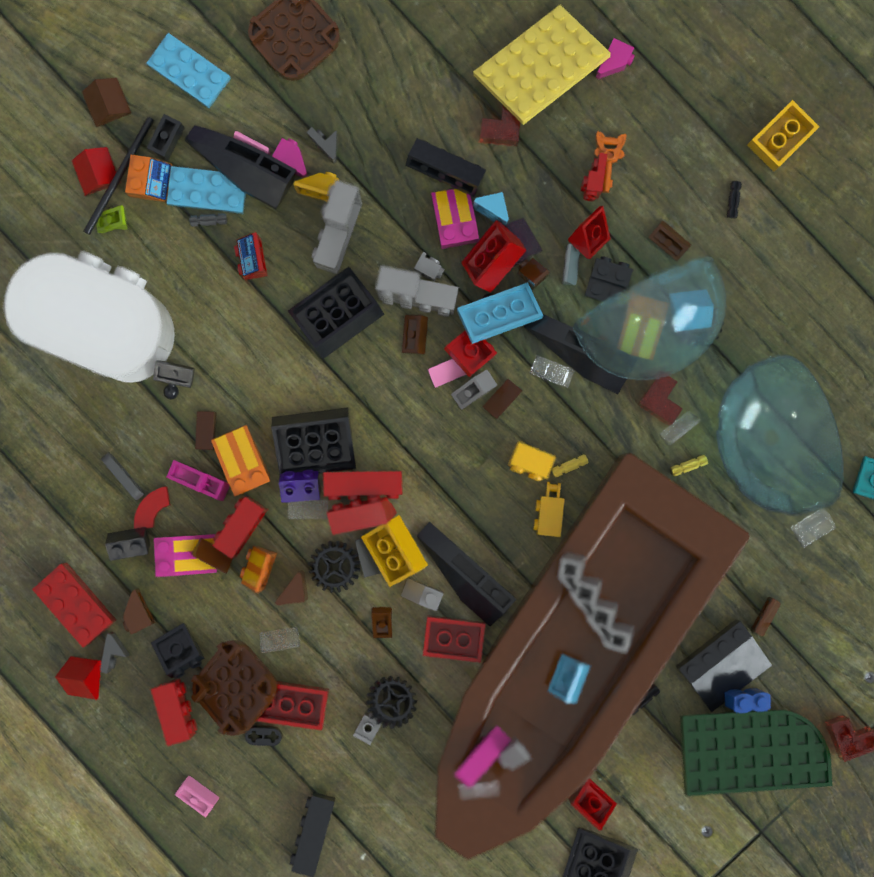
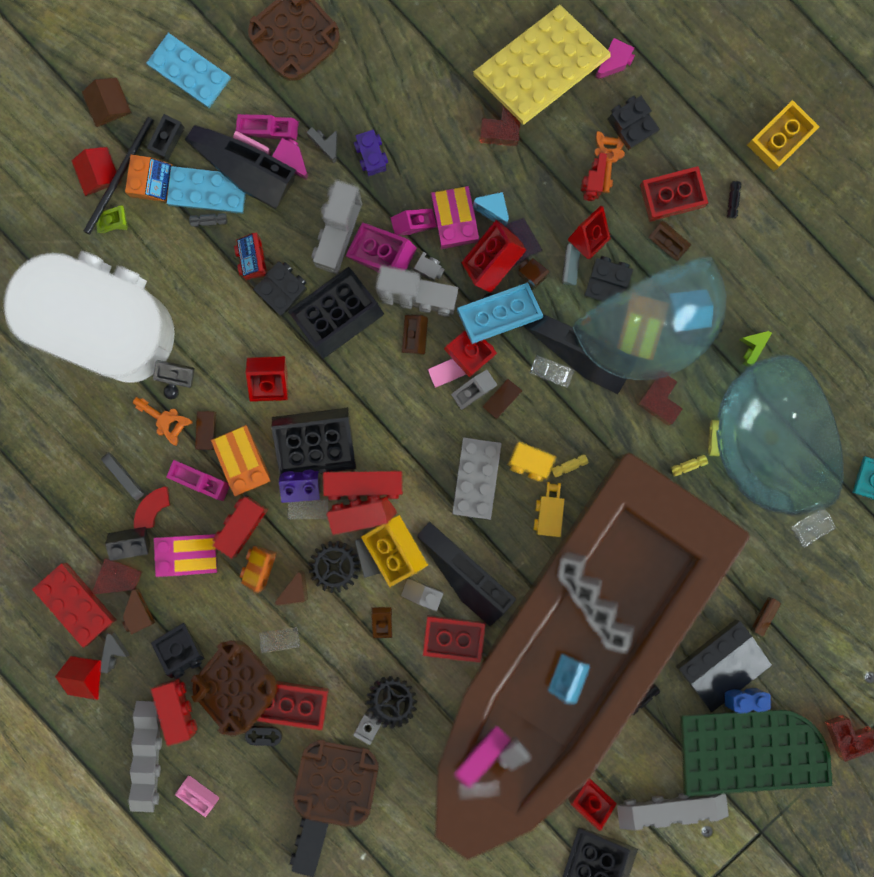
(116, 578): none -> clear red wing
(145, 761): none -> light grey brick
(164, 420): none -> orange piece
(210, 555): reddish brown slope -> none
(267, 126): none -> dark pink slope
(267, 378): none -> red slope
(281, 287): none -> black plate
(316, 185): yellow slope -> none
(335, 784): none -> reddish brown tile
(372, 159): none -> dark purple brick
(380, 248): none -> dark pink slope
(413, 221): none -> dark pink slope
(445, 167): black brick -> none
(476, 478): none -> light grey brick
(633, 122): none -> black plate
(663, 812): none -> light grey brick
(674, 193): none -> red brick
(679, 428): clear slope -> none
(713, 446): none -> light yellow beam
(757, 343): none -> lime slope

